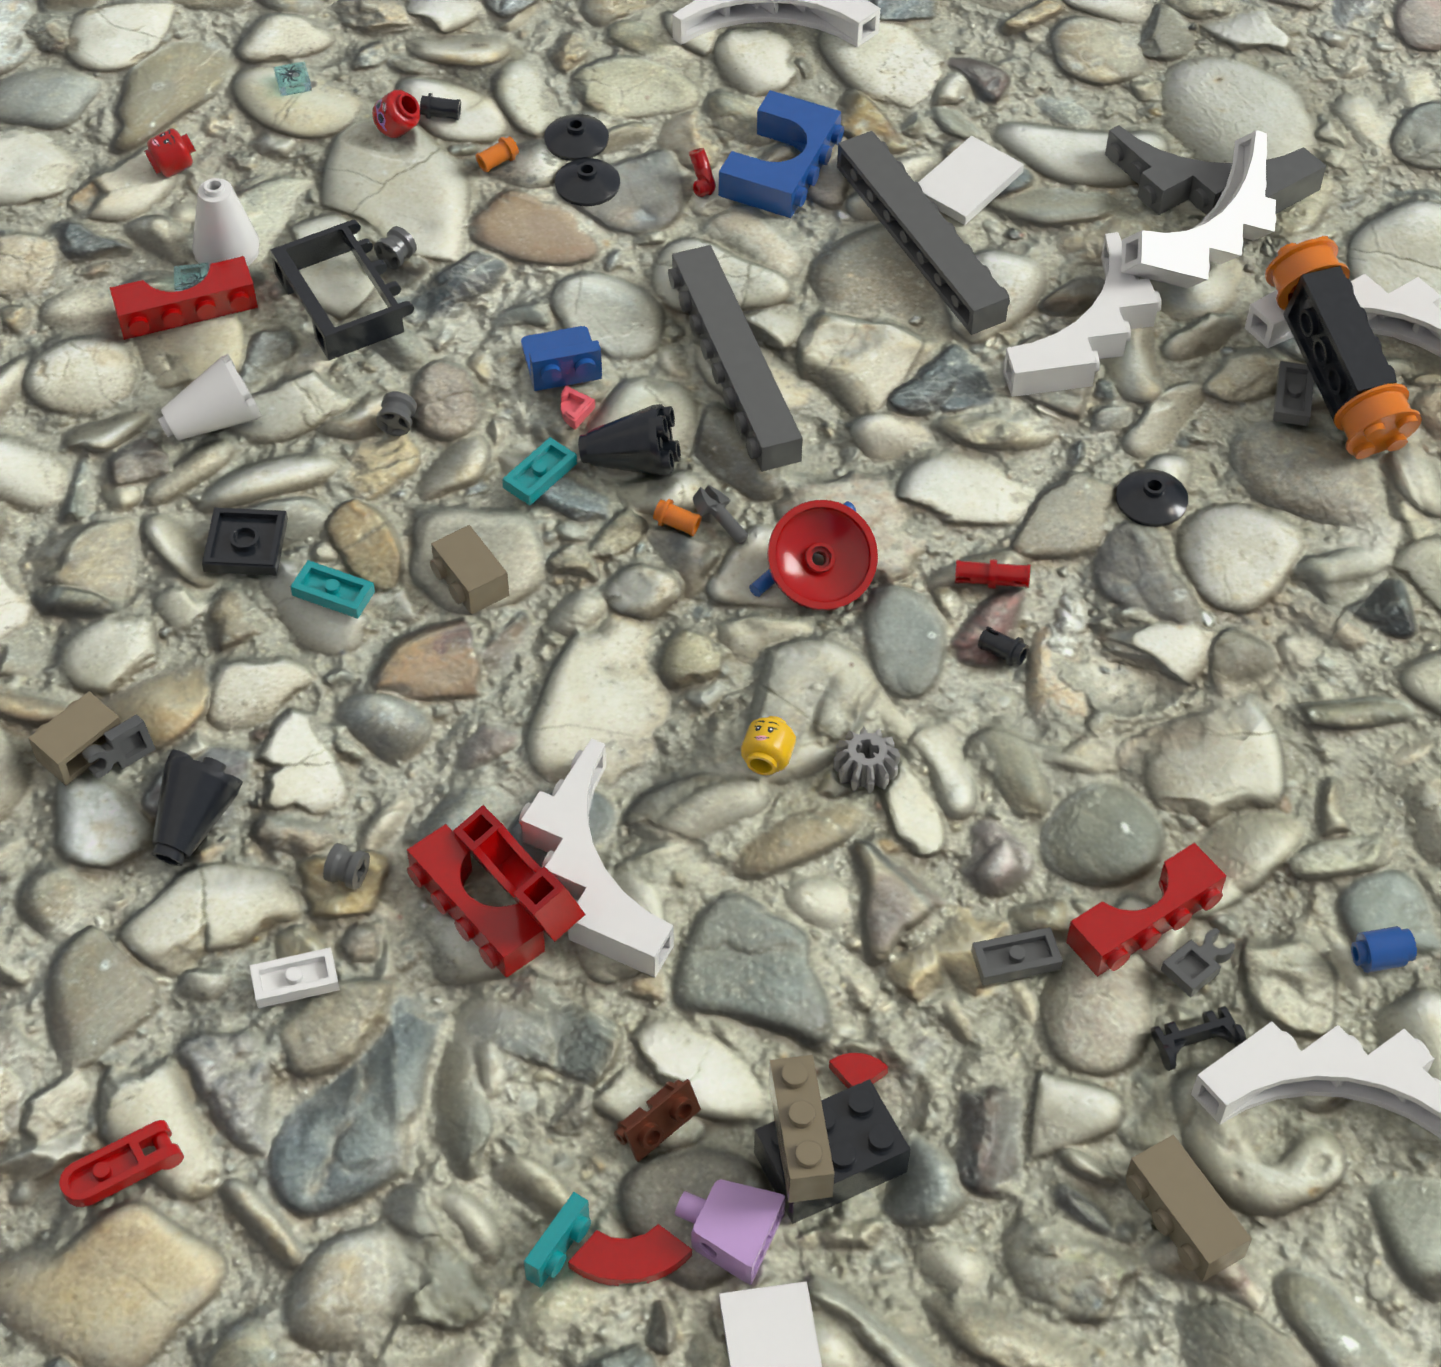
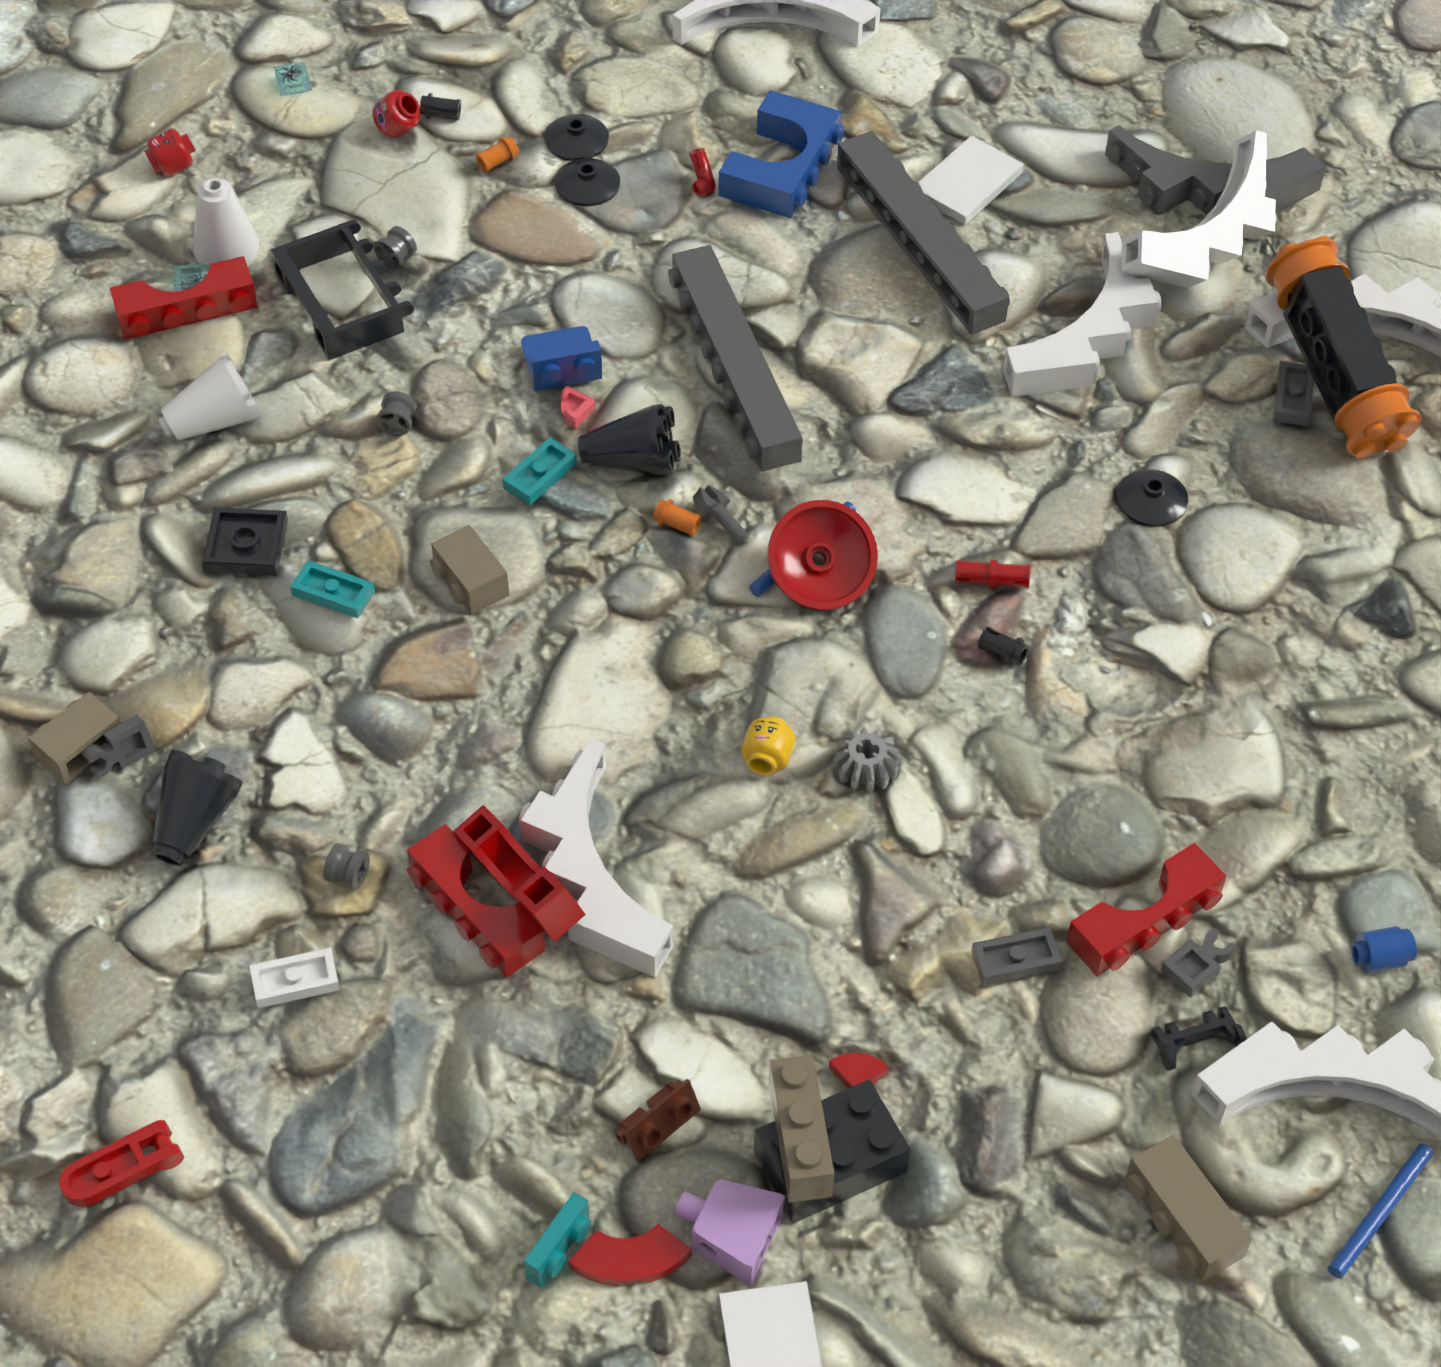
(1380, 1211): none -> blue bar

